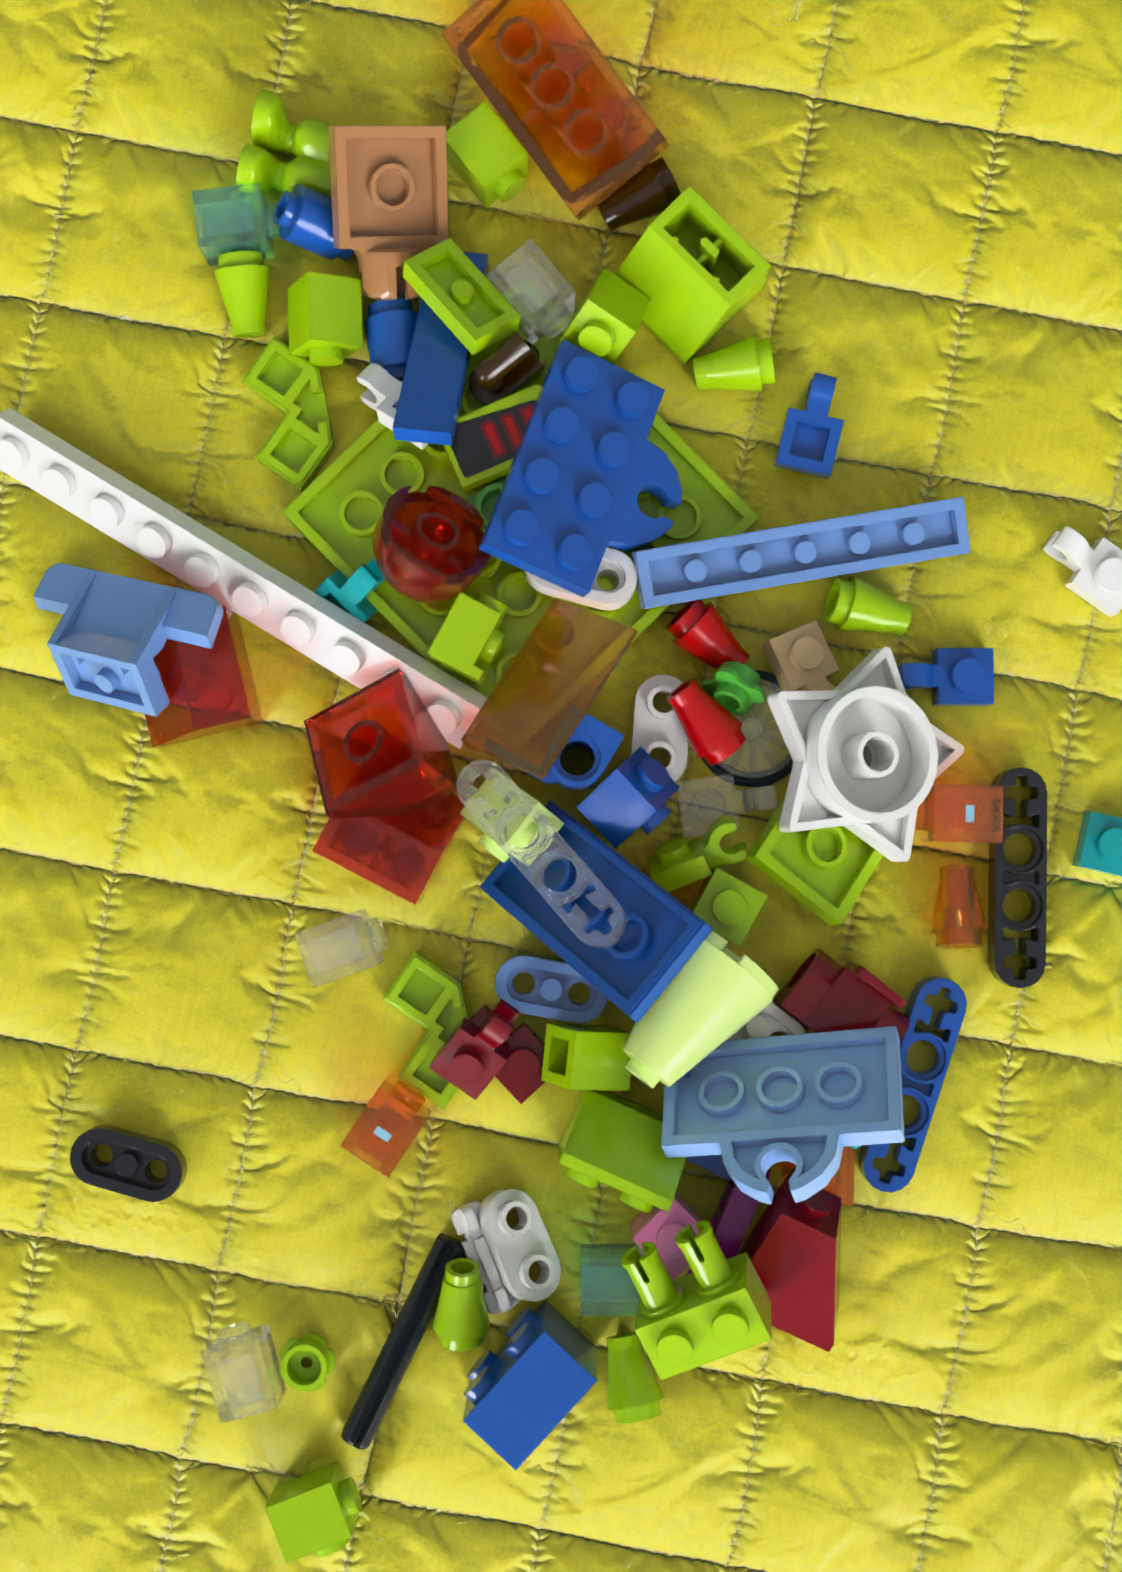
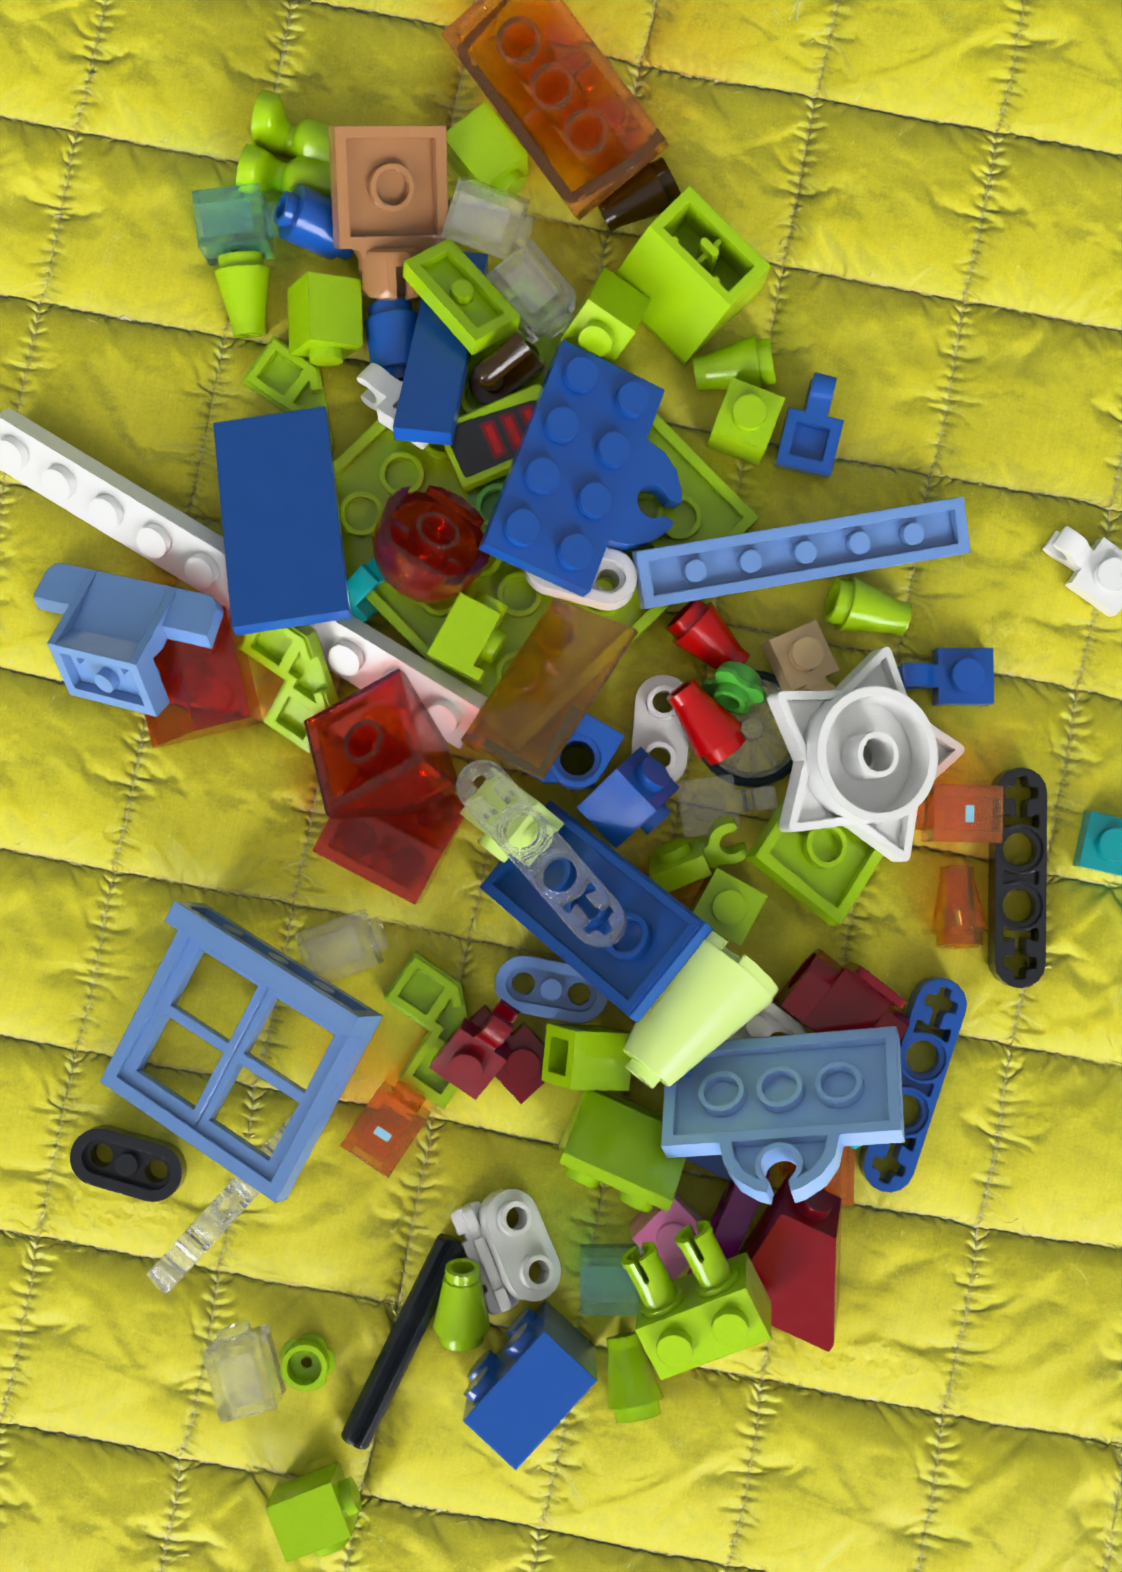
(207, 1227): none -> clear beam
(277, 978): none -> medium blue window
(281, 521): none -> blue tile
(308, 686): none -> lime tile
(488, 218): none -> clear brick
(745, 421): none -> lime brick

